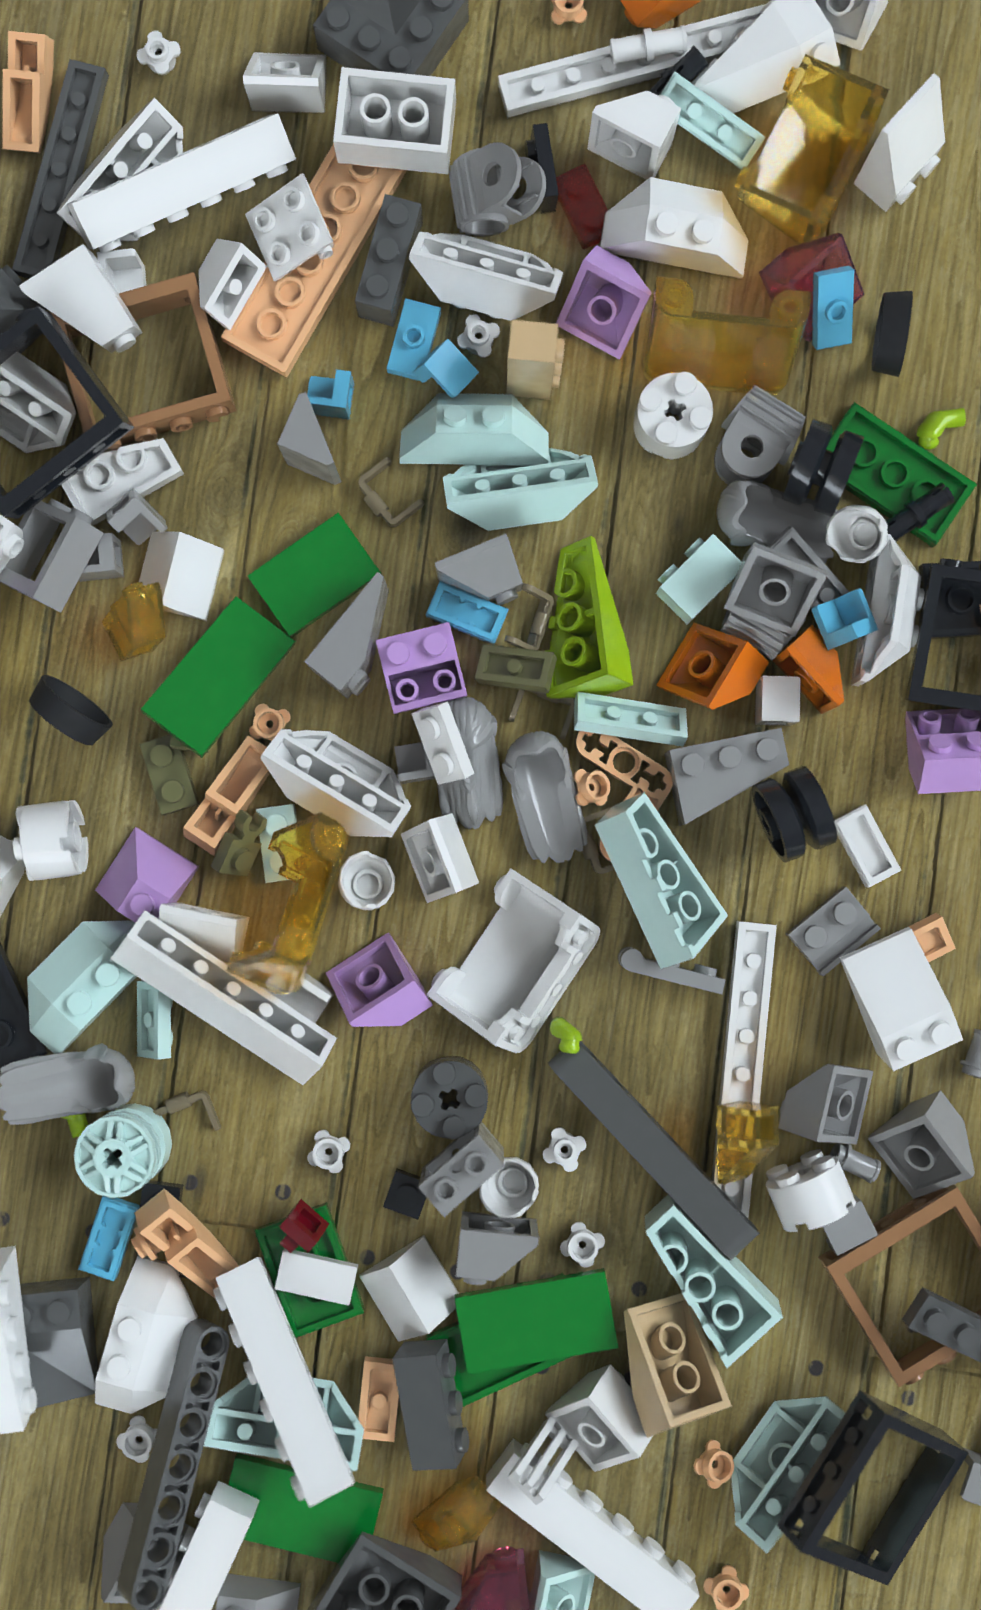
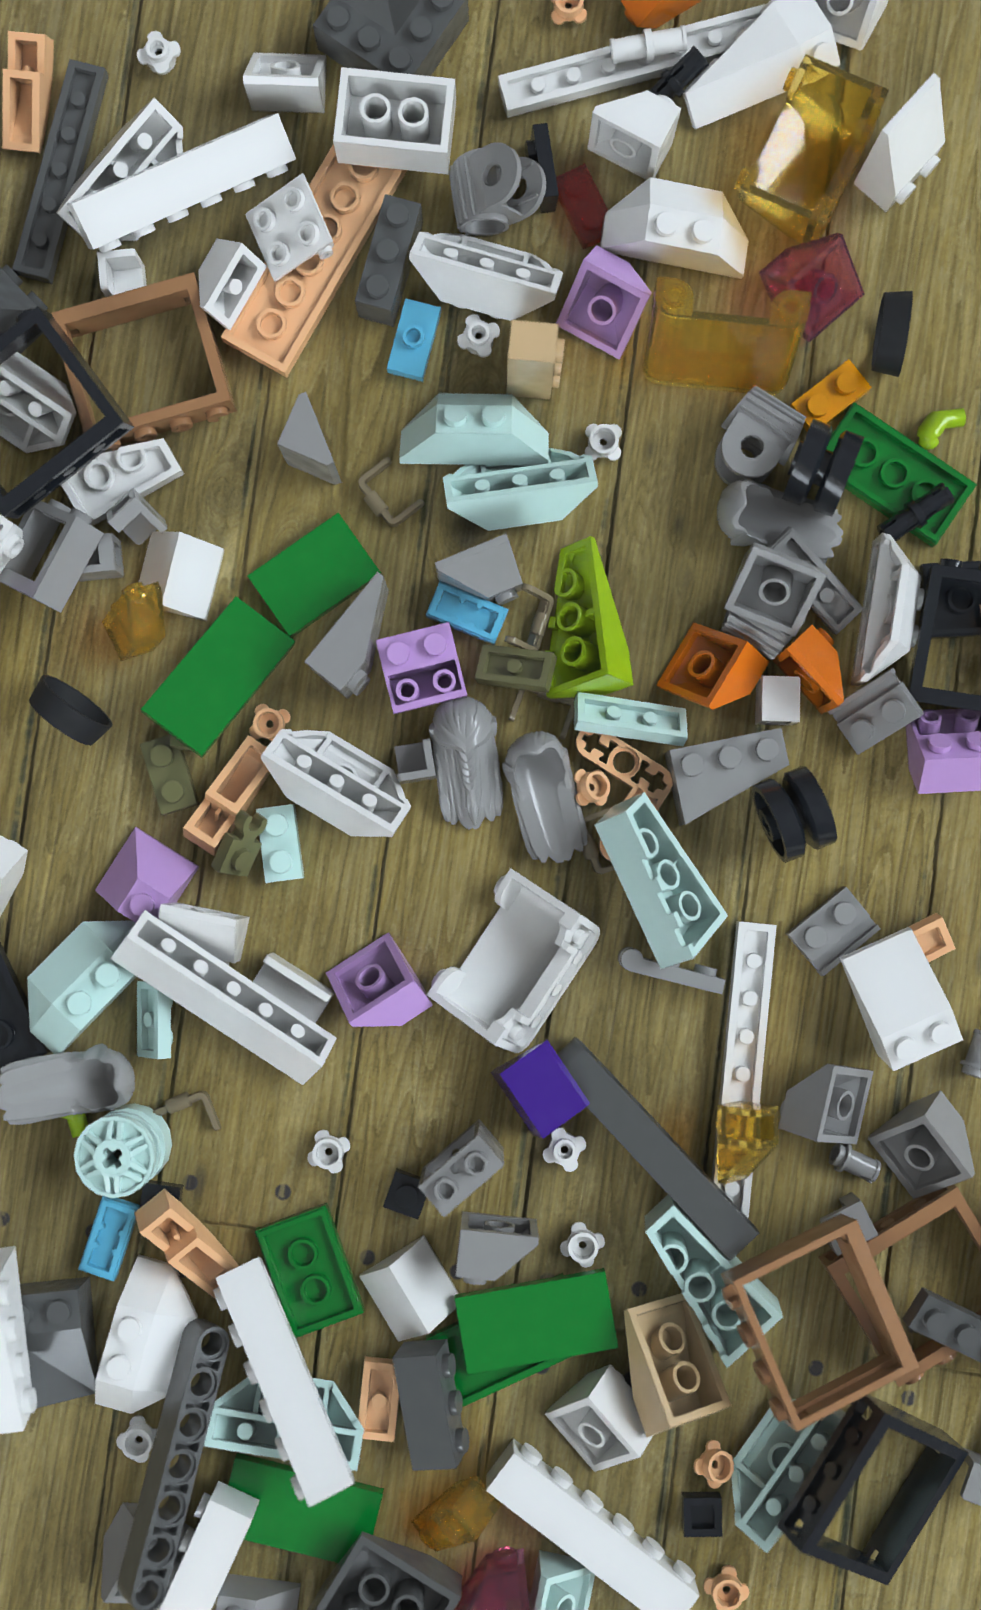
(51, 840): white brick -> none
(84, 298): white slope -> none
(144, 1246): light nougat plate -> none
(302, 1228): dark red tile -> none
(311, 859): clear yellow windscreen -> none
(316, 1276): white tile -> none
(332, 396): medium azure panel -> none
(366, 881): white hair -> none
(439, 857): white slope -> none
(442, 743): white plate -> none
(447, 368): medium azure panel -> none
(454, 1118): dark grey brick -> none
(510, 1189): white hair -> none
(541, 1089): none -> dark purple slope
(558, 1439): white tile -> none
(568, 1034): lime arm -> none
(611, 434): none -> white plate
(682, 397): white brick -> none
(699, 578): light aqua brick -> none
(702, 1514): none -> black plate
(713, 122): light aqua tile -> none
(809, 1191): white brick -> none
(832, 307): medium azure plate -> none
(832, 394): none -> light orange plate
(844, 619): medium azure panel -> none
(857, 533): white hair -> none
(861, 1381): none -> medium nougat window
(866, 846): white tile -> none
(876, 711): none -> light grey plate

